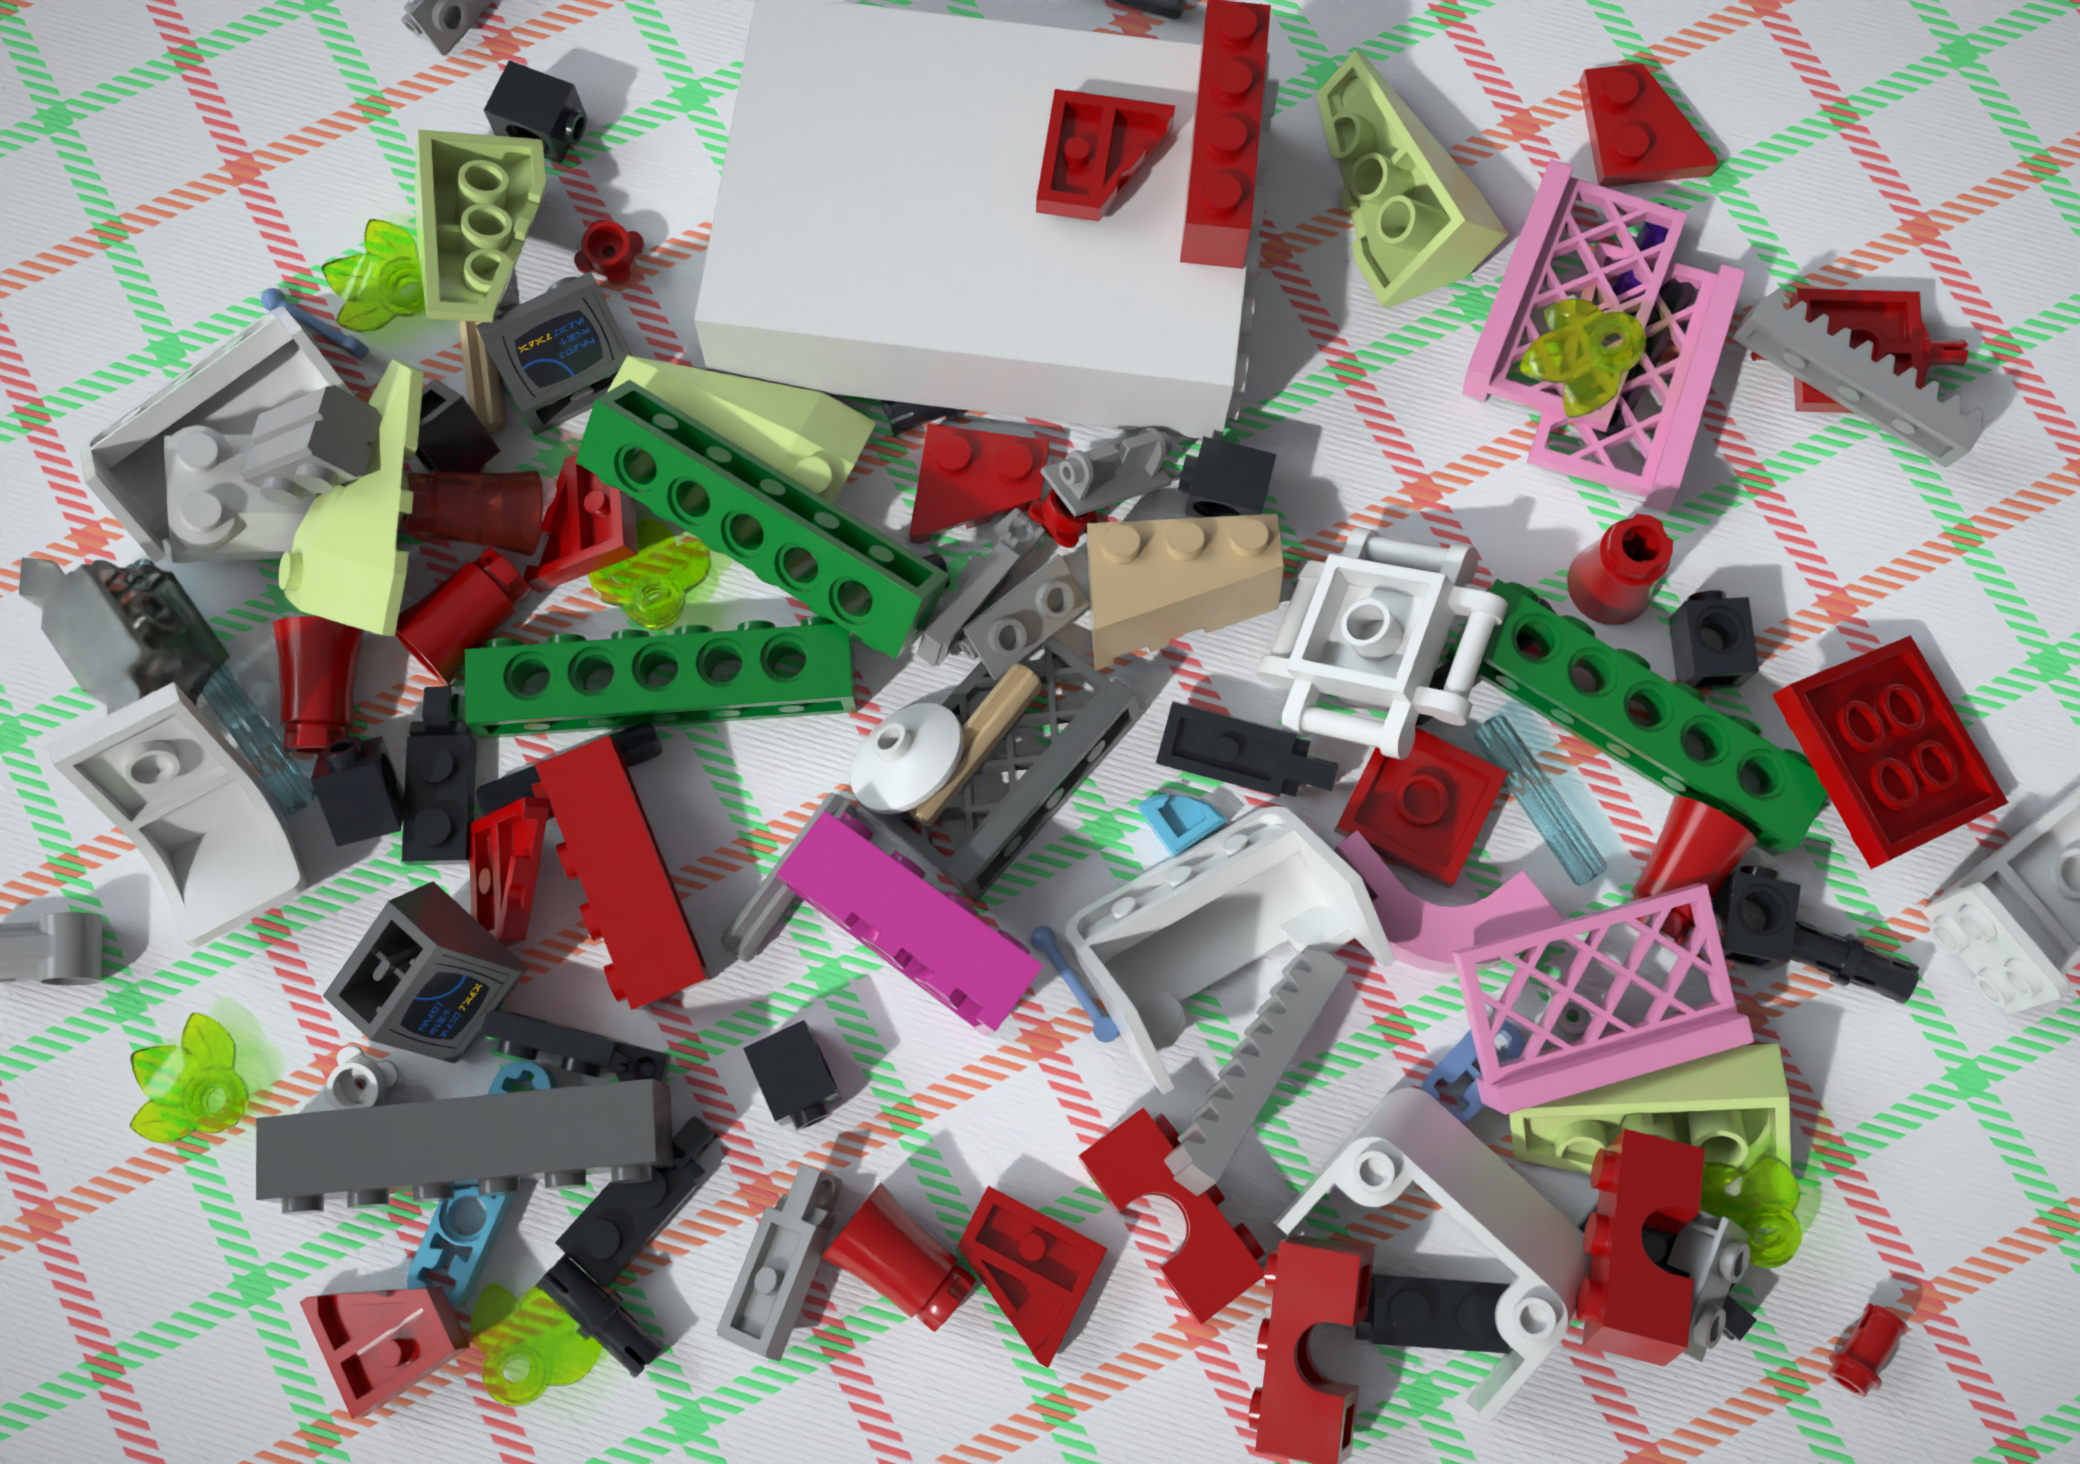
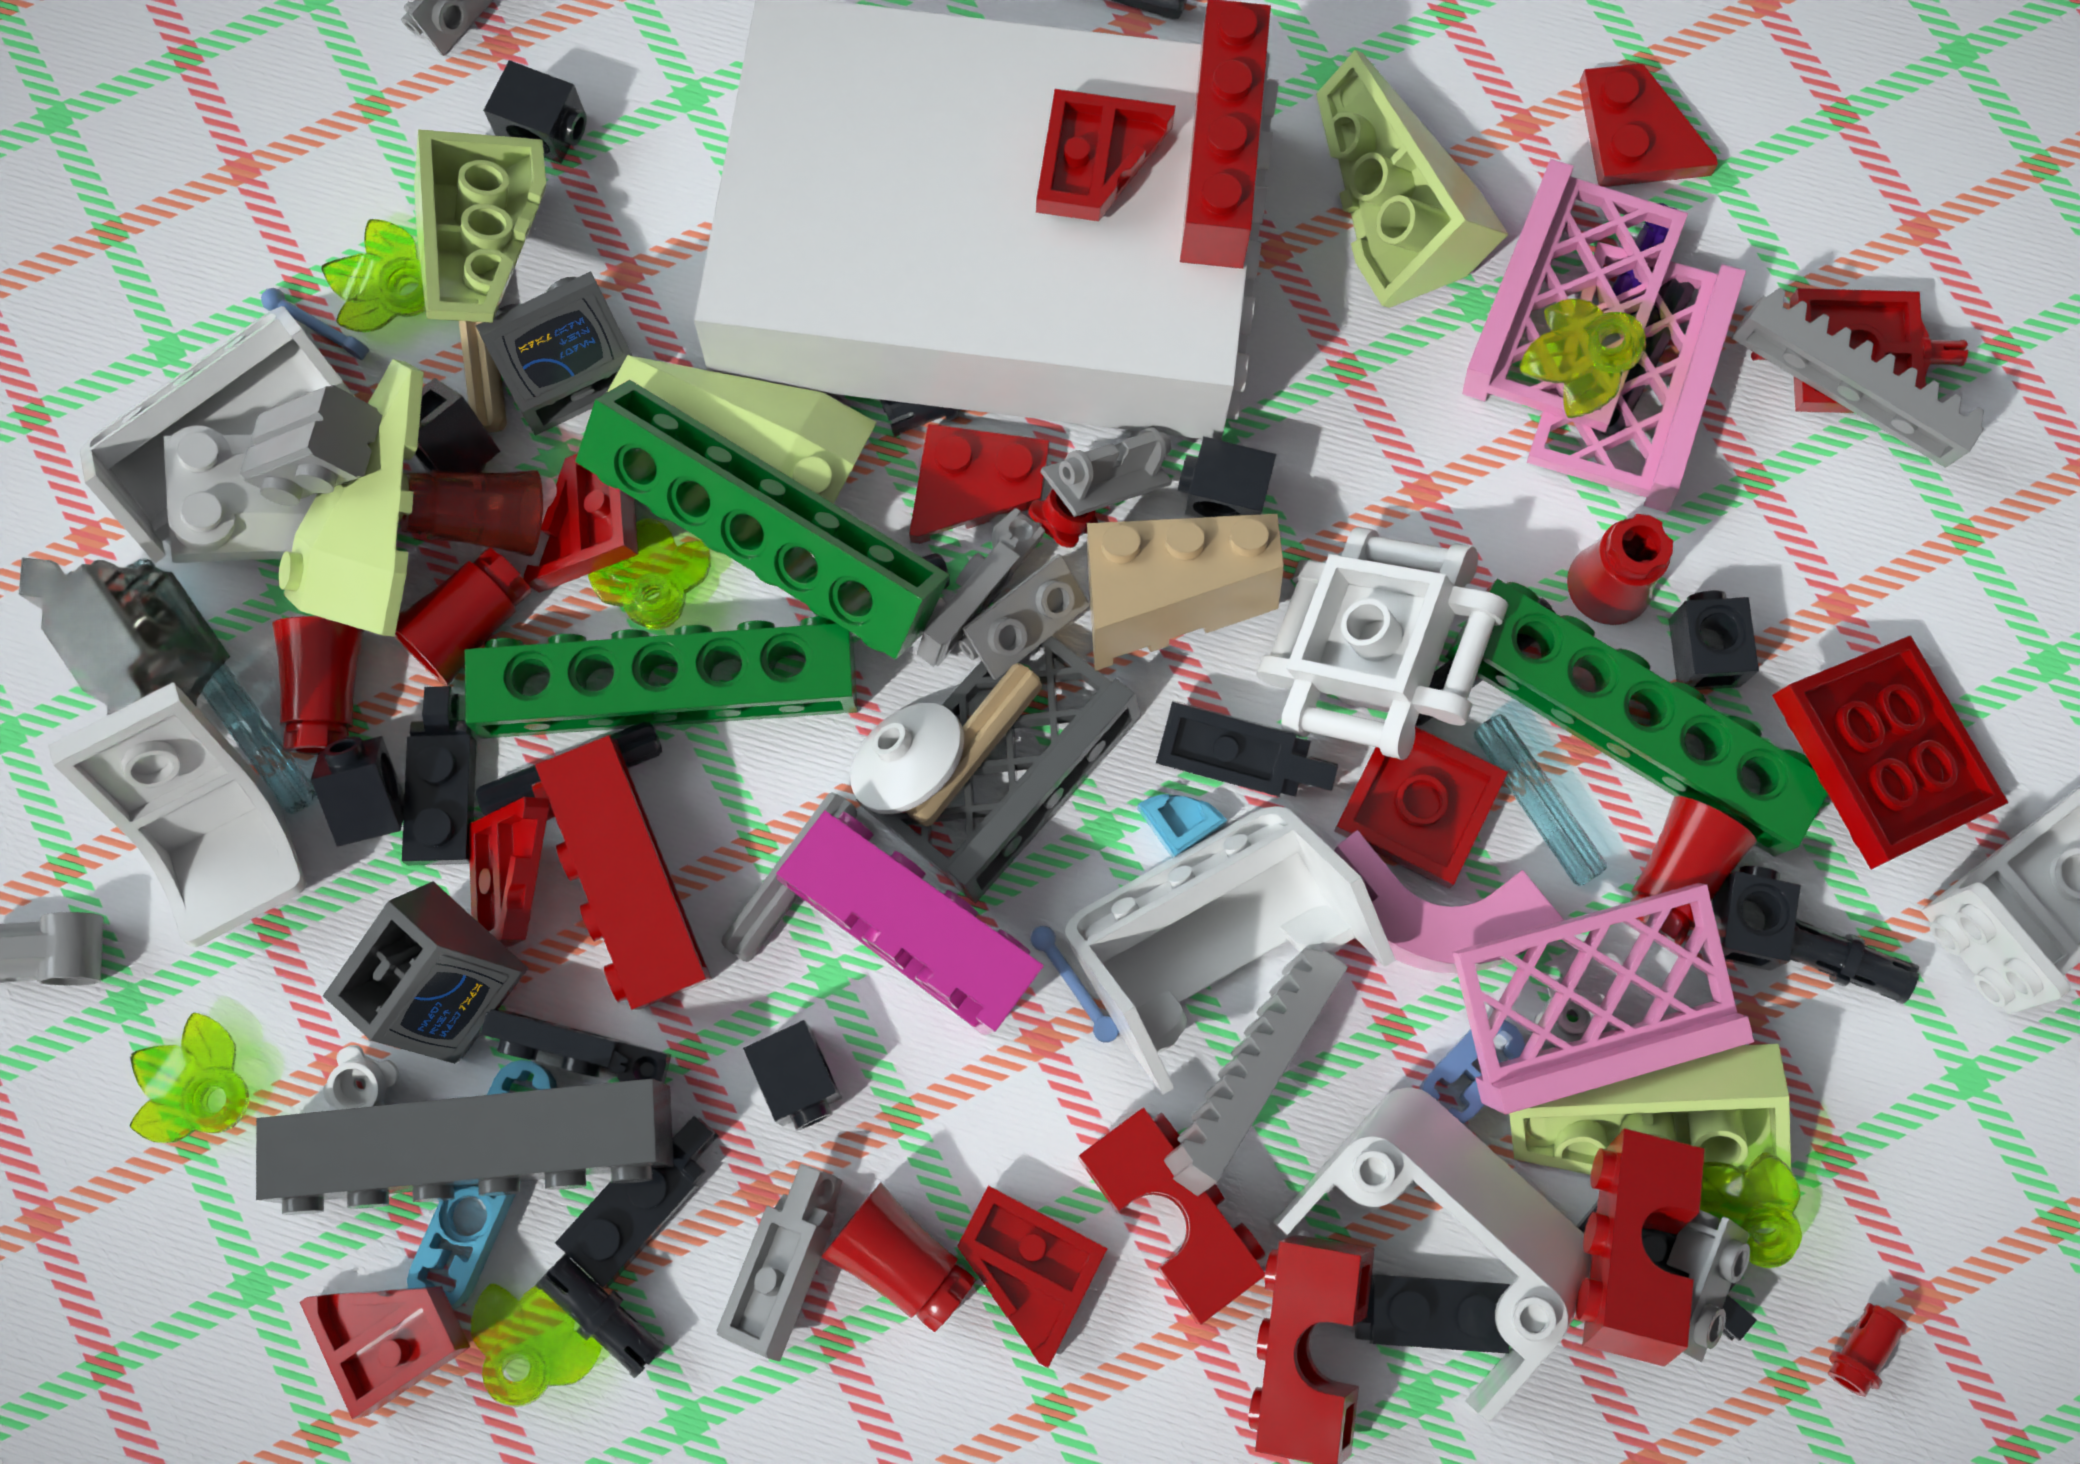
(603, 236): red plate -> none

